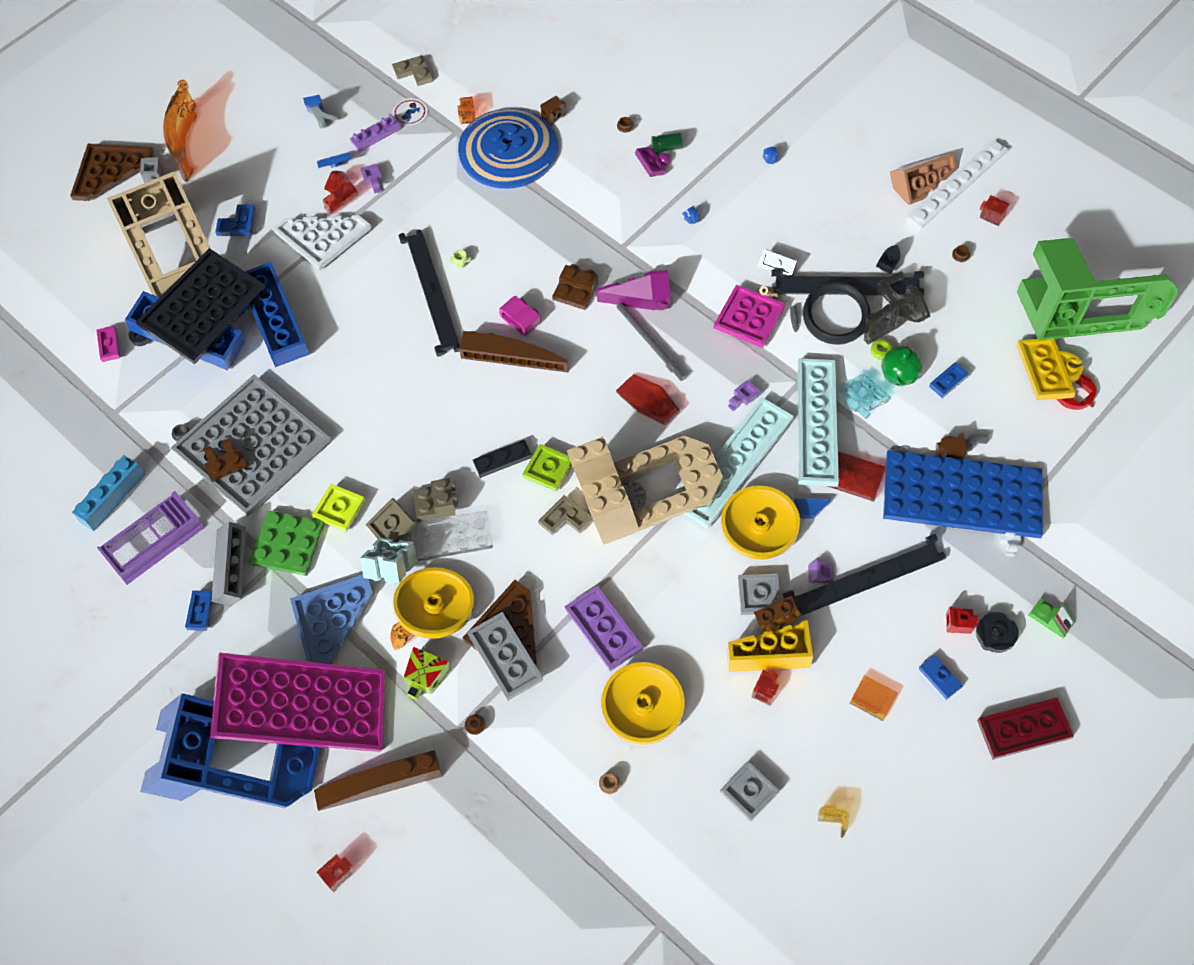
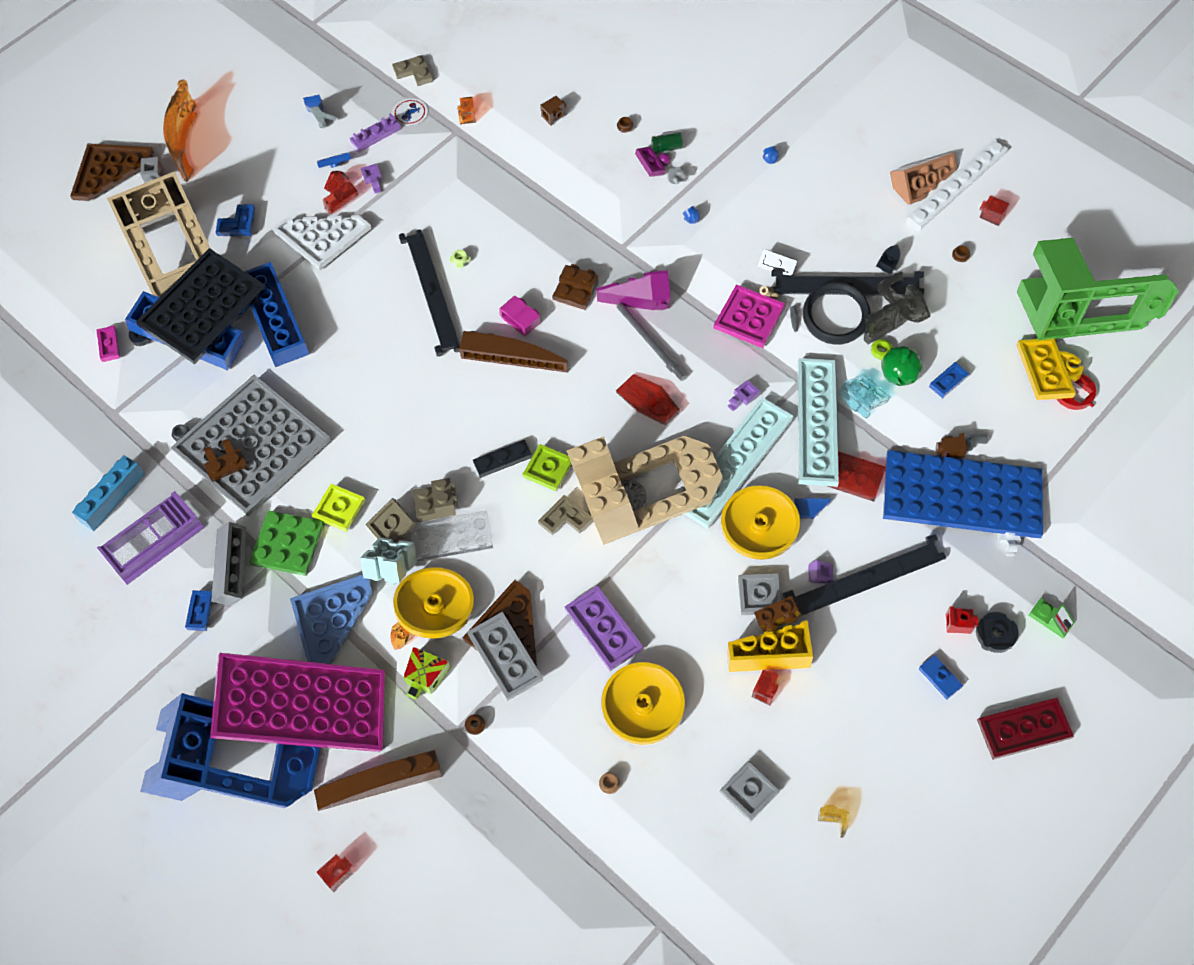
(513, 164): blue dish -> none
(675, 175): none -> light grey plate
(873, 698): clear orange piece -> none

